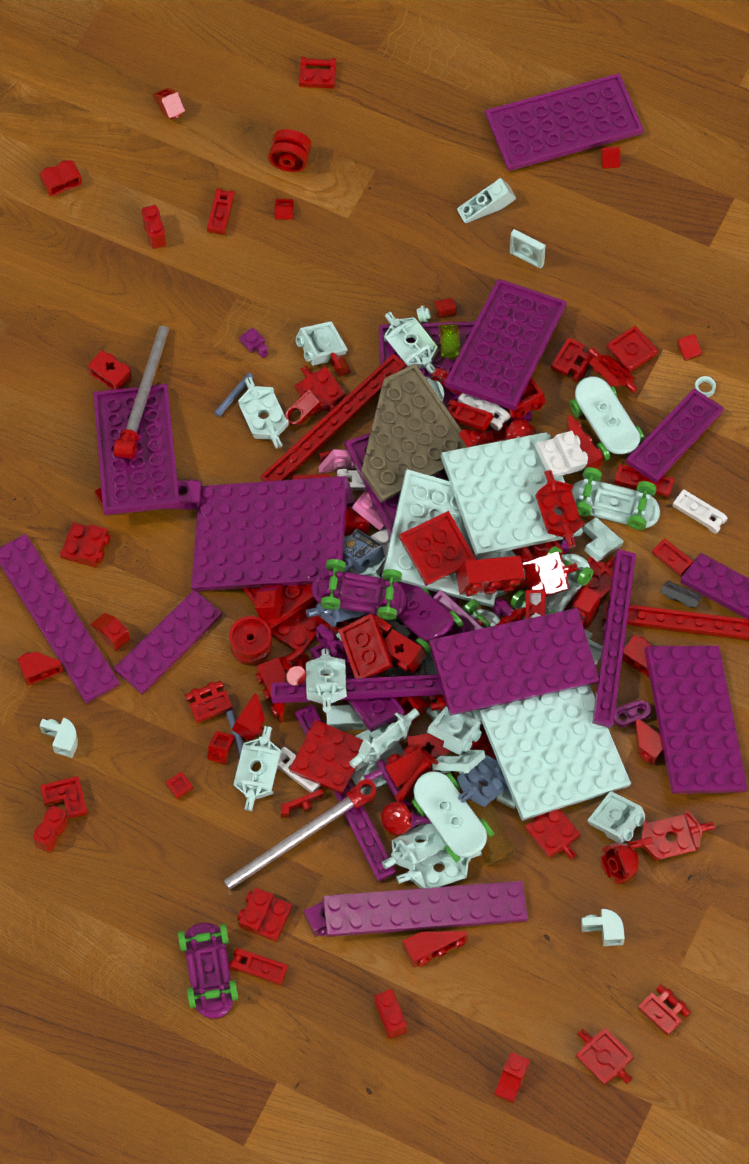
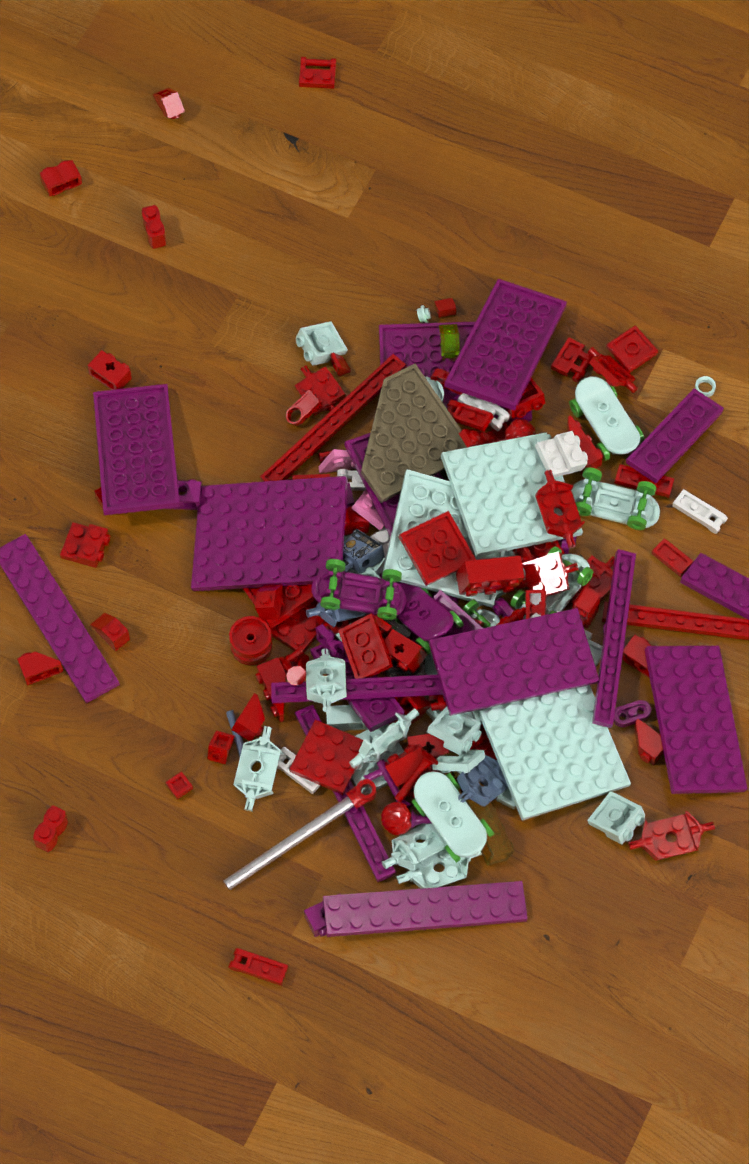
(65, 736): light aqua brick -> none
(66, 791): red plate -> none
(127, 445): flat silver piece -> none
(167, 642): magenta plate -> none
(208, 969): magenta piece -> none
(210, 706): red plate -> none
(220, 211): red plate -> none
(232, 396): sand blue bar -> none
(254, 342): magenta plate -> none
(258, 401): light aqua plate -> none
(264, 914): red plate -> none
(284, 209): red slope -> none
(289, 150): red wheel -> none
(302, 801): red piece -> none
(390, 1013): red brick -> none
(420, 352): light aqua plate -> none
(427, 945): red slope -> none
(487, 201): light aqua slope -> none
(512, 1077): red arch -> none
(527, 248): light aqua plate -> none
(553, 833): red plate -> none
(563, 122): magenta plate -> none
(604, 540): light aqua plate -> none
(604, 1056): red plate -> none
(608, 923): light aqua brick -> none
(610, 157): red slope -> none
(620, 862): red cylinder -> none
(660, 1014): red plate -> none
(675, 591): dark grey plate -> none
(689, 347): red slope -> none

